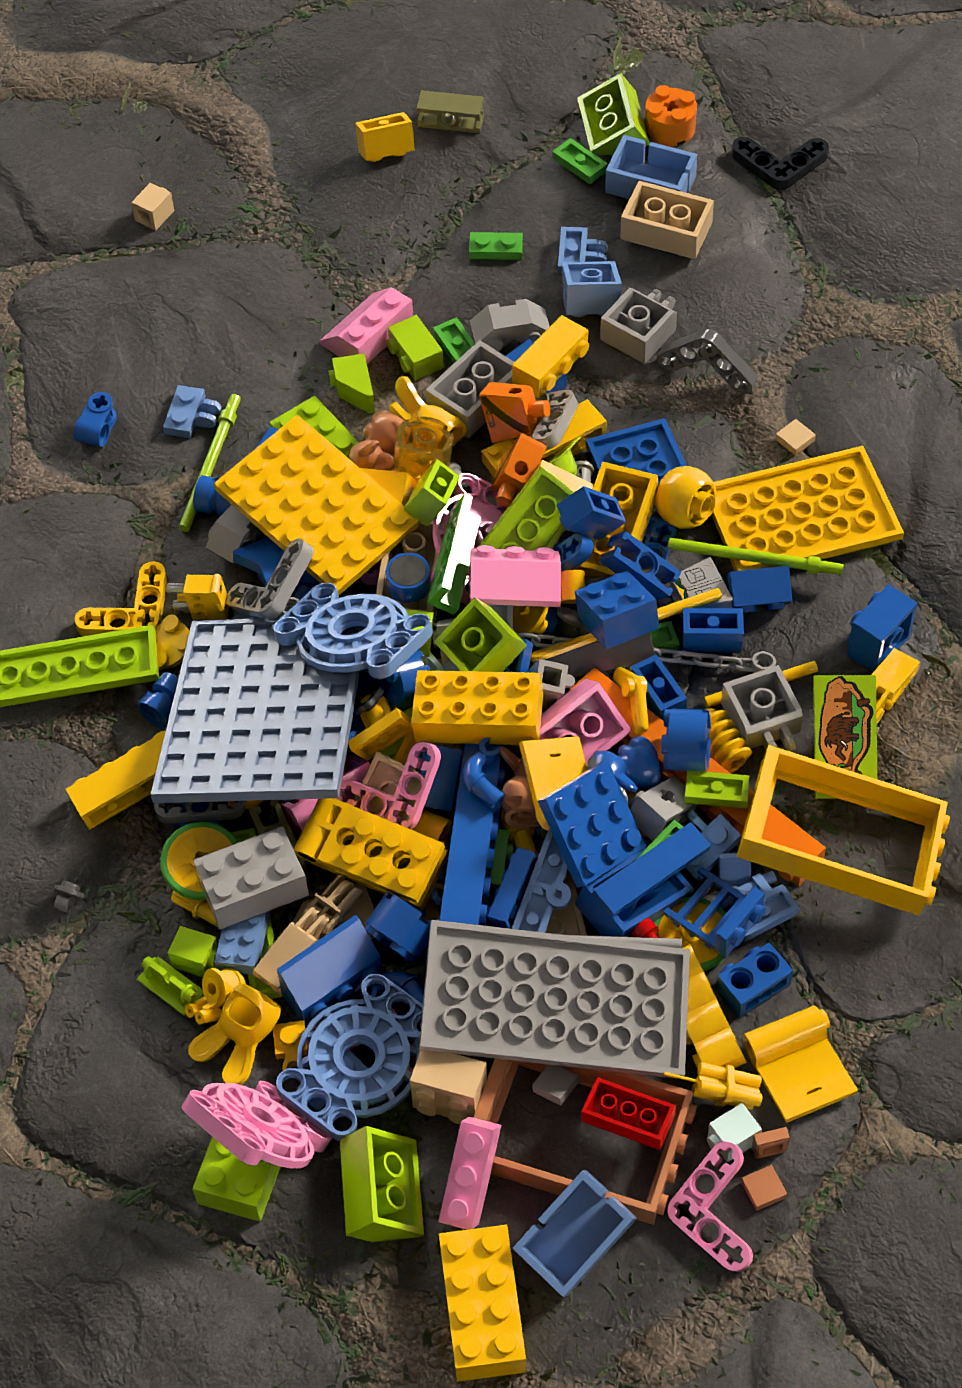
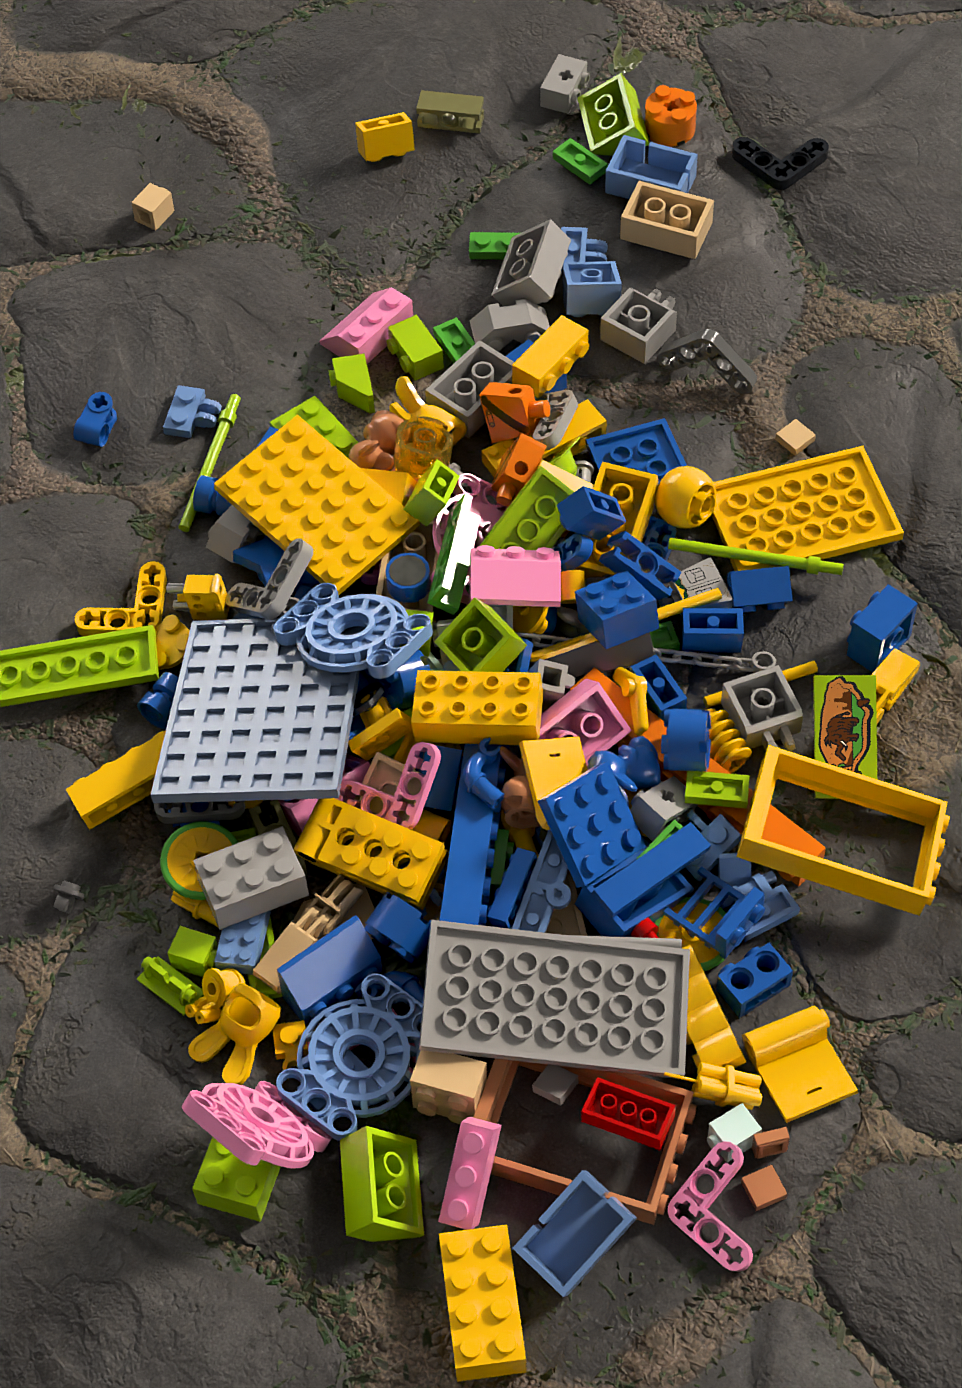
(532, 265): none -> light grey brick
(564, 84): none -> light grey brick

